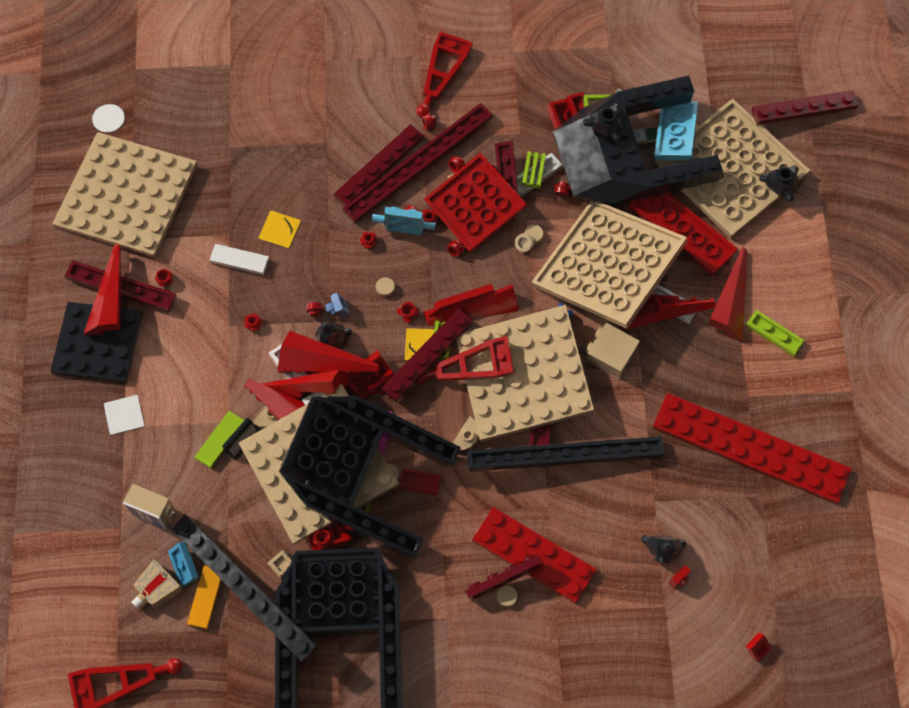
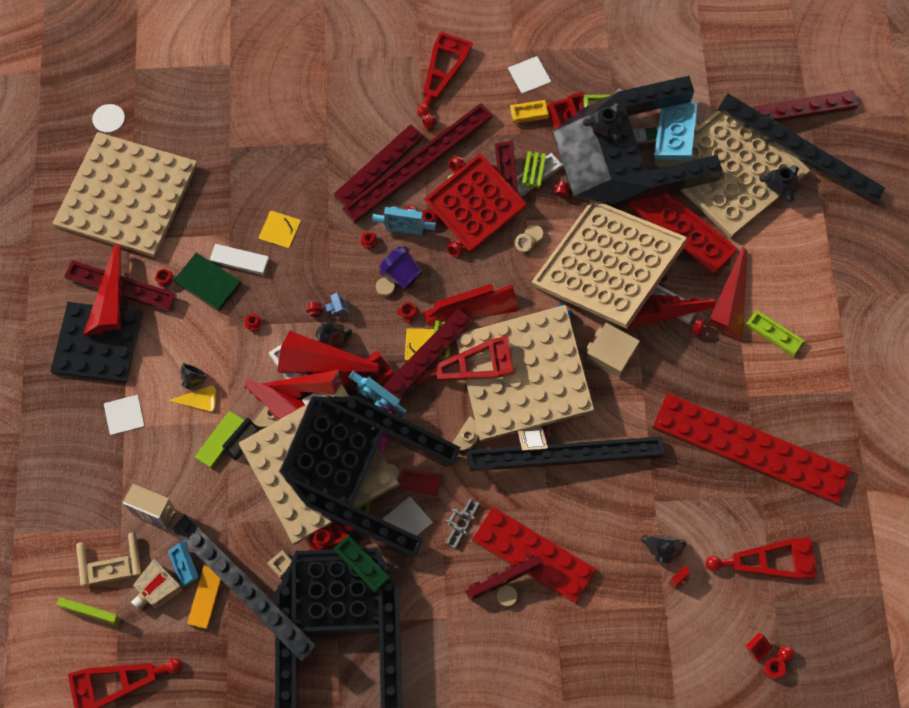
(88, 611): none -> lime tile
(109, 569): none -> tan plate
(191, 375): none -> black piece
(201, 399): none -> yellow sticker
(207, 281): none -> dark green tile
(361, 564): none -> dark green tile
(377, 394): none -> medium azure plate
(400, 267): none -> dark purple piece
(409, 517): none -> white sticker
(462, 530): none -> light grey piece
(529, 74): none -> white sticker
(529, 111): none -> yellow plate
(532, 438): none -> sticker
(698, 327): none -> red plate
(785, 655): none -> red plate
(801, 149): none -> black plate
(801, 555): none -> red plate

